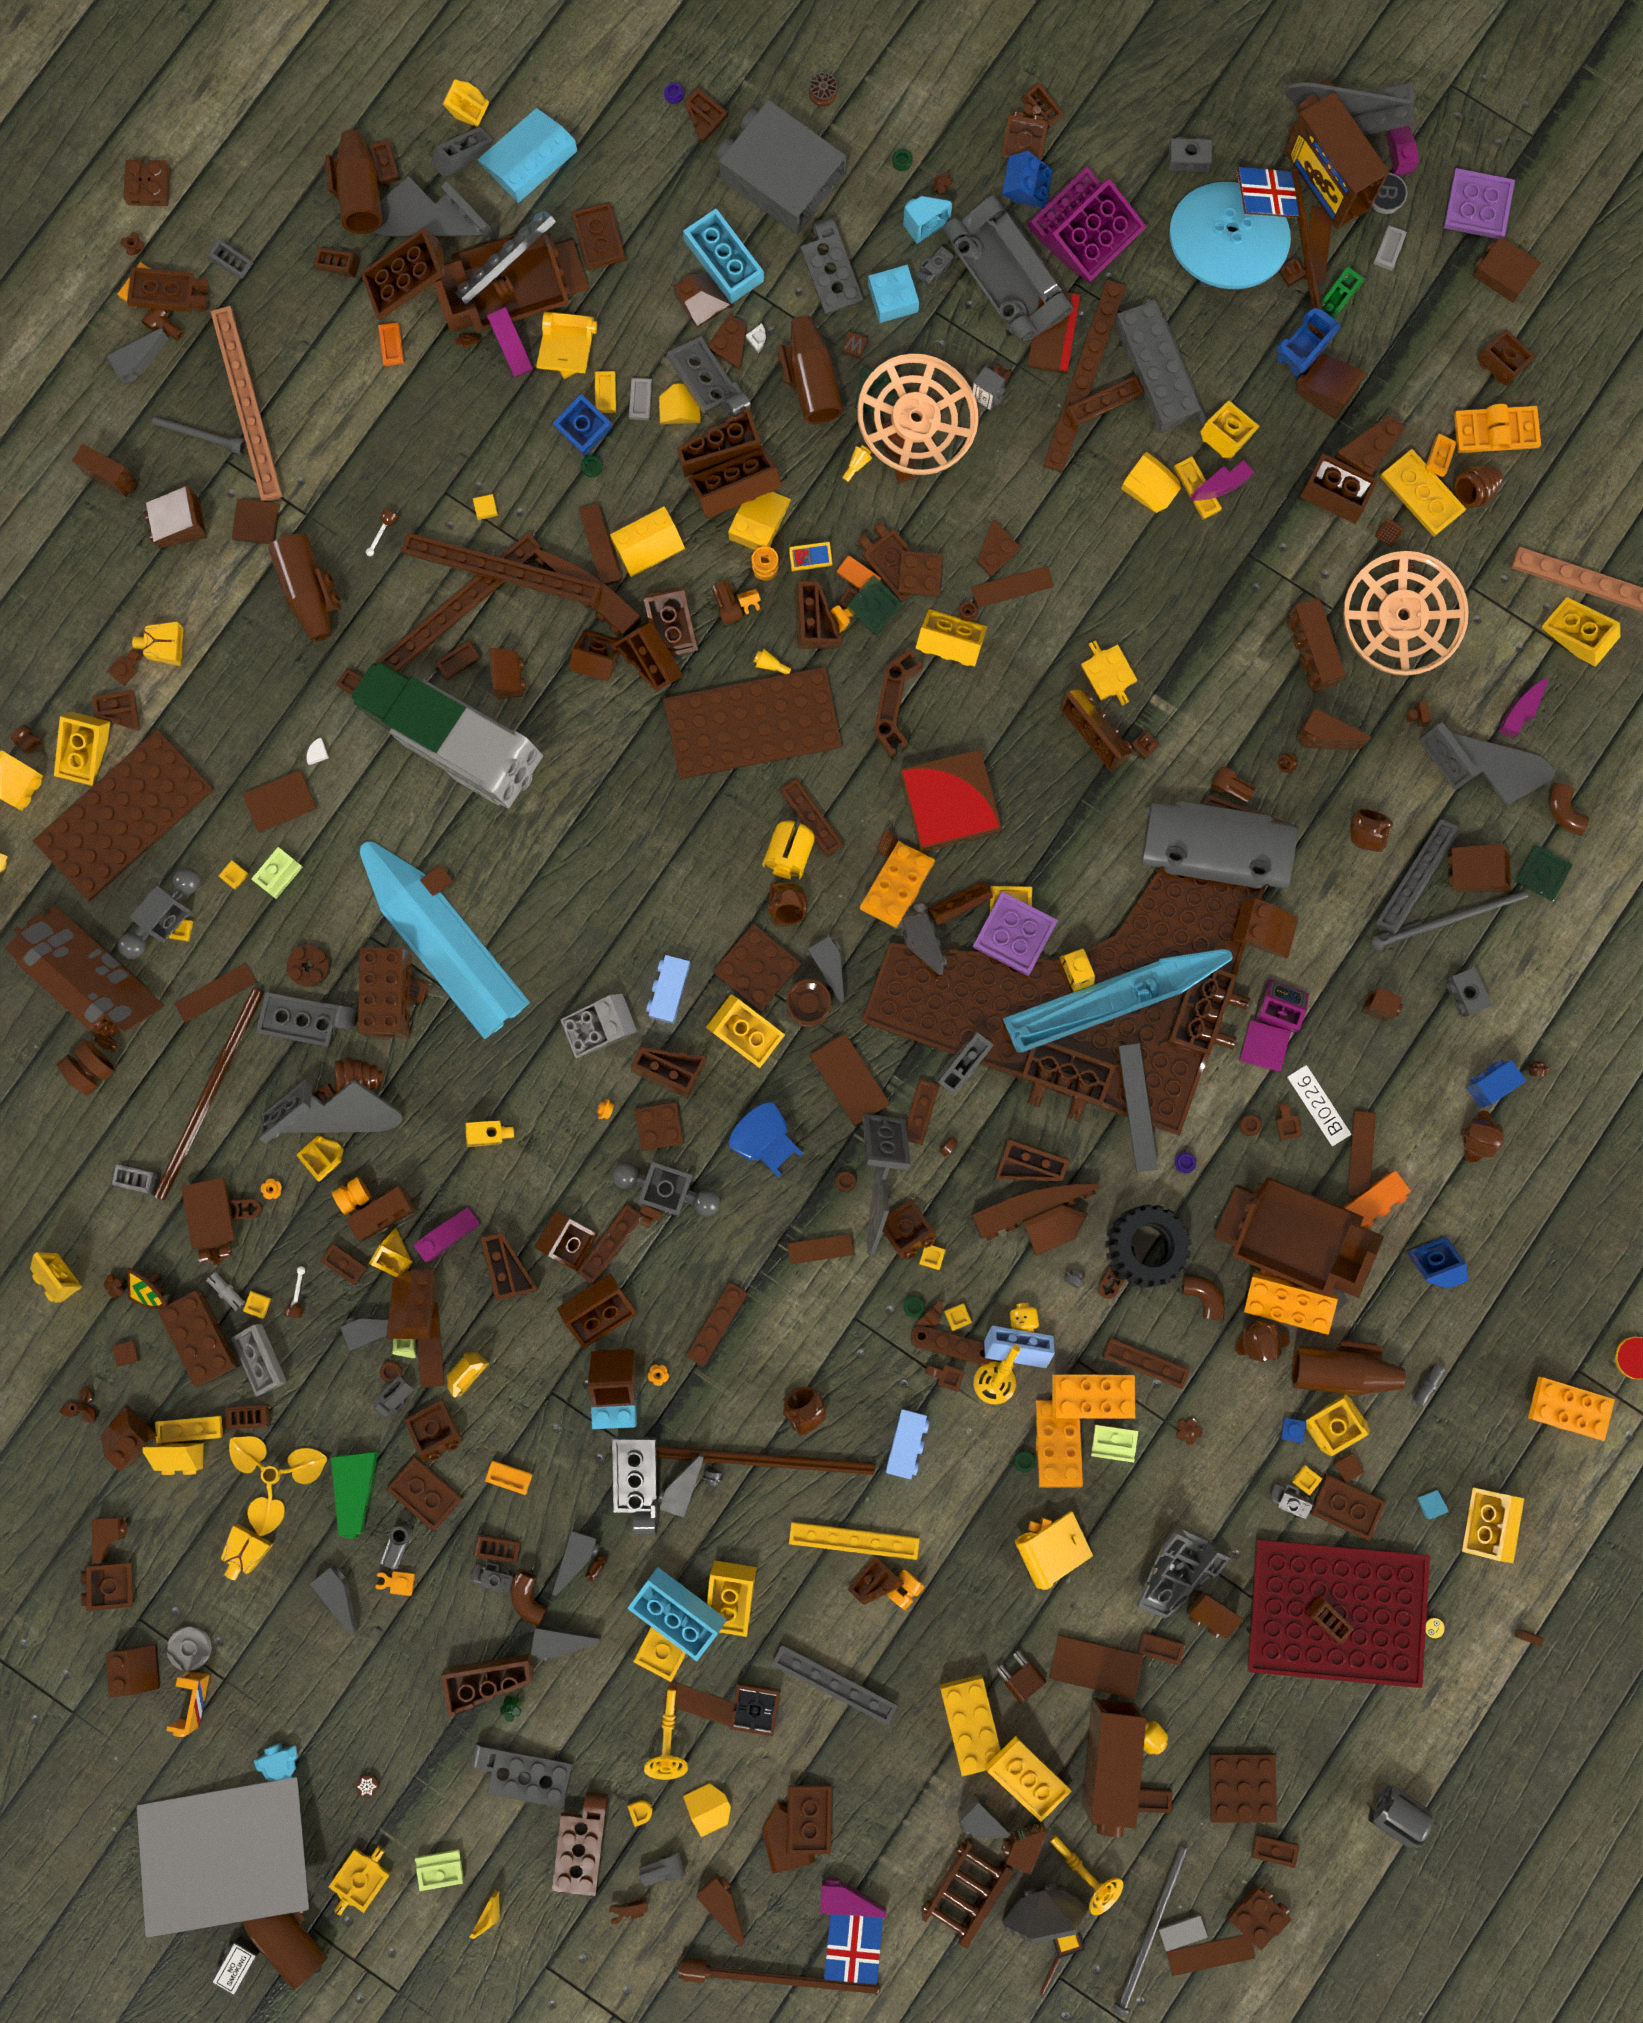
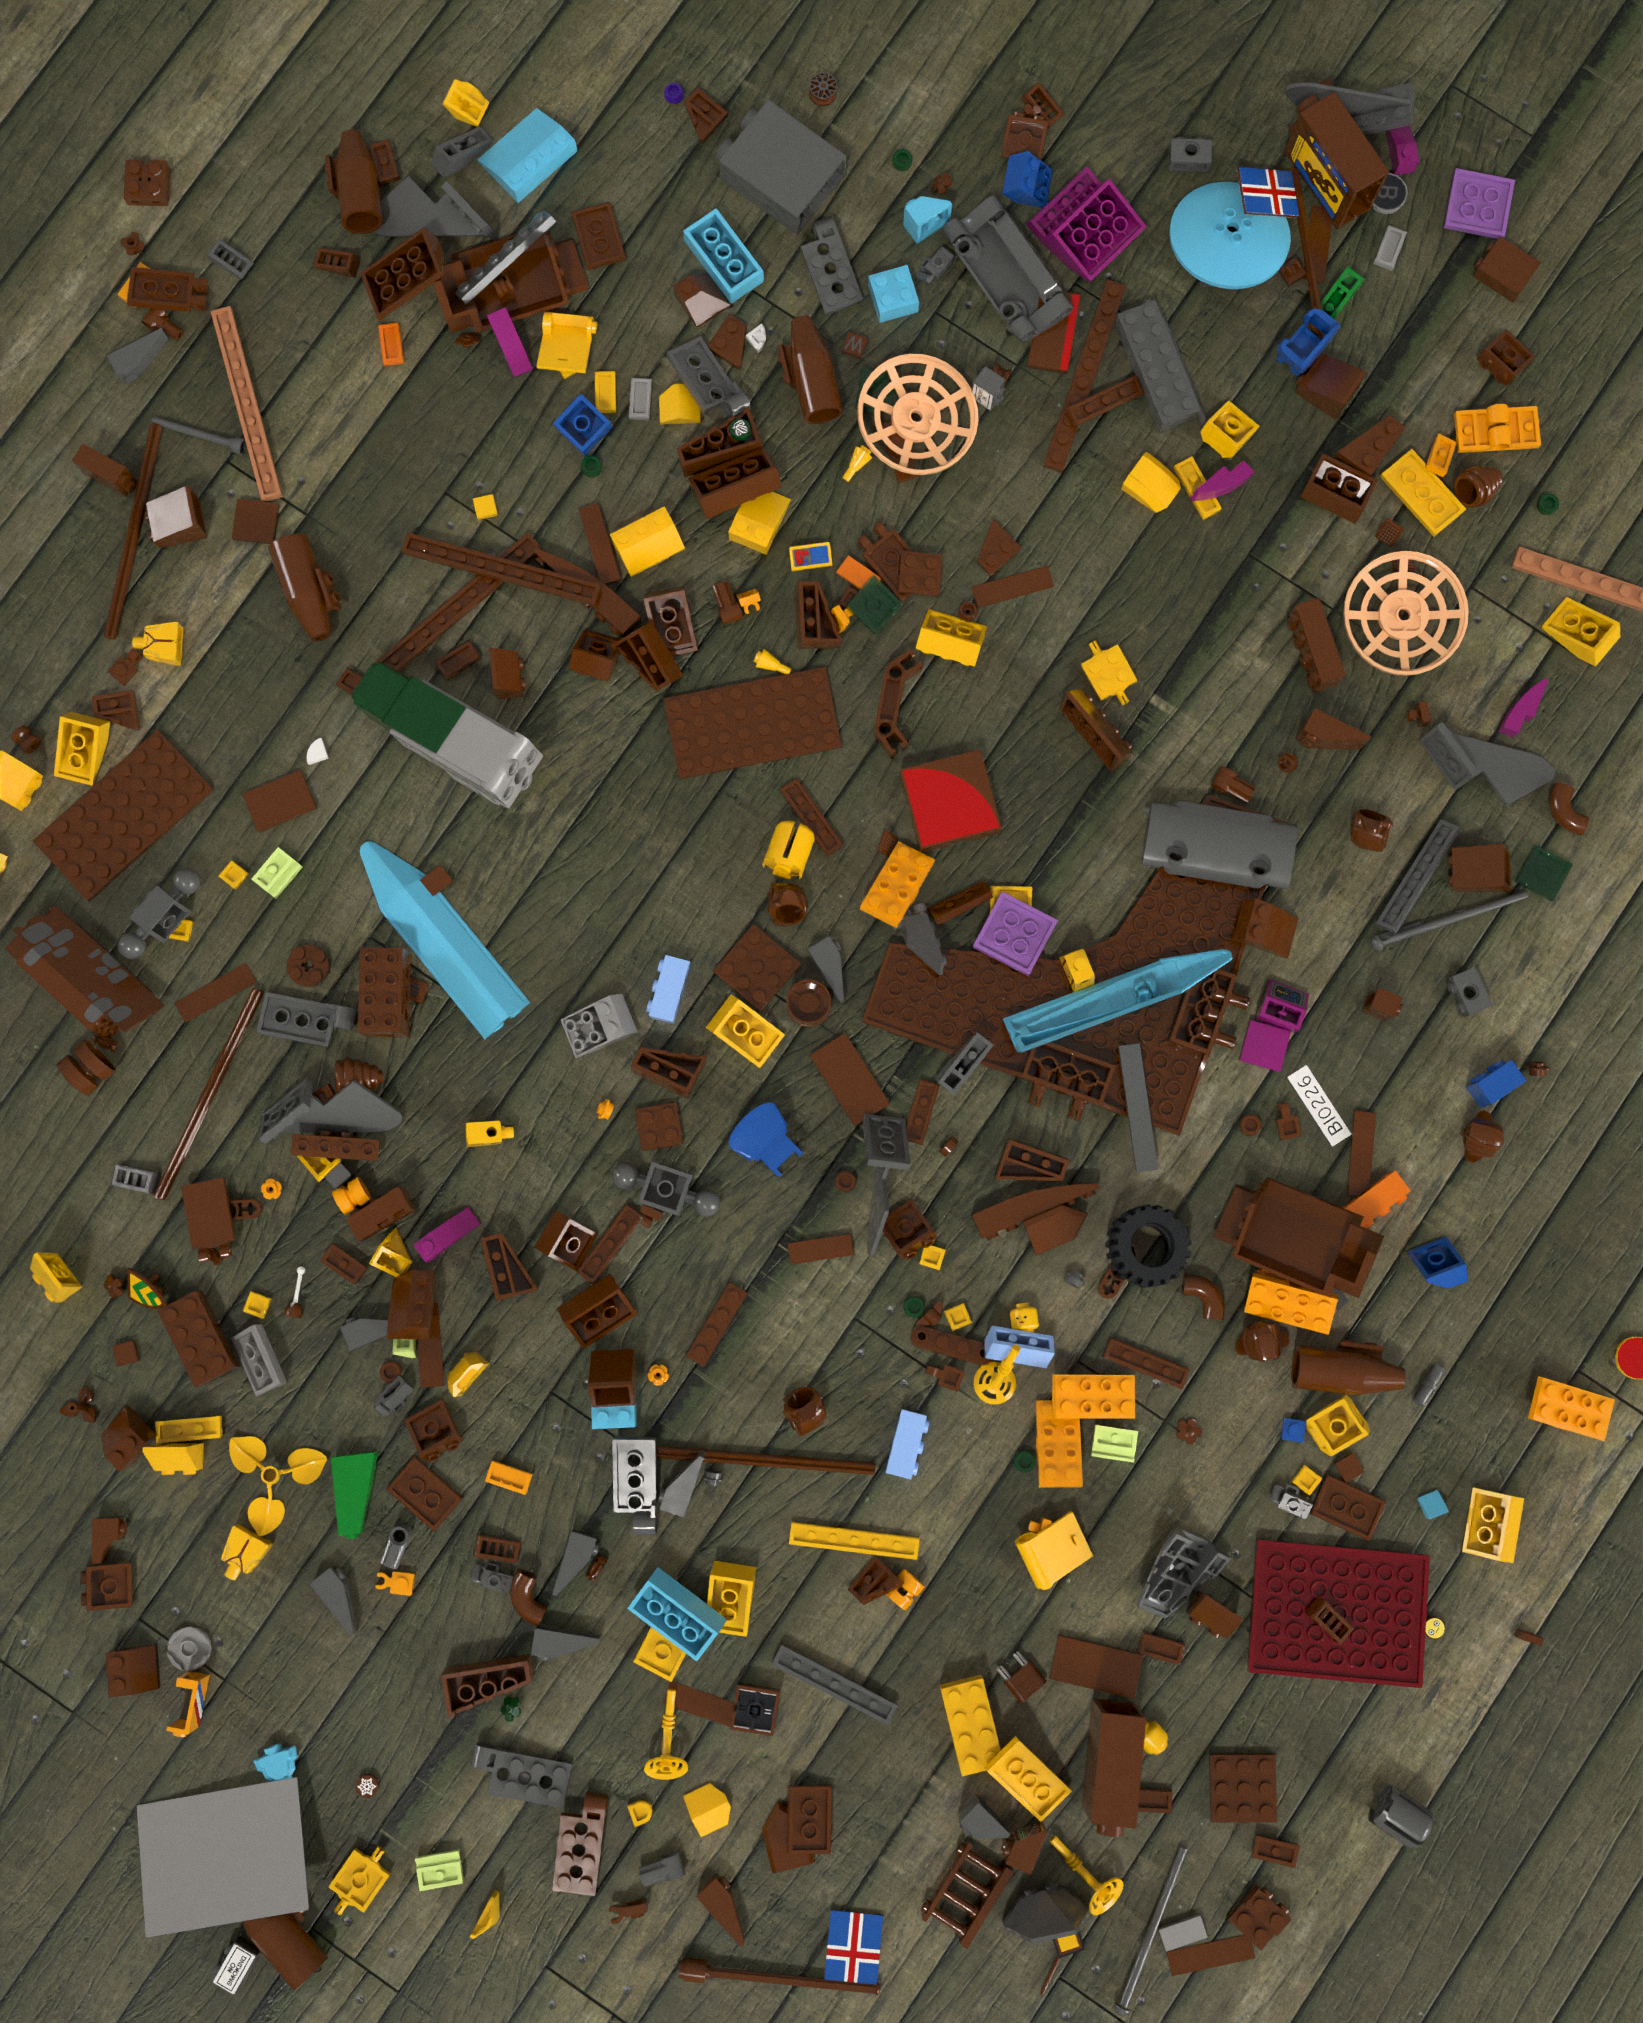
(133, 532): none -> reddish brown axle
(226, 1291): light grey pin -> none
(264, 1417): reddish brown slope -> none
(335, 1146): none -> reddish brown bracket
(339, 1175): none -> dark grey slope
(388, 518): hinge -> none
(740, 429): none -> tile
(765, 563): light orange wheel -> none
(845, 1900): magenta slope -> none
(1145, 745): reddish brown tile -> none
(1185, 1162): dark purple plate -> none
(1547, 504): none -> dark green tile

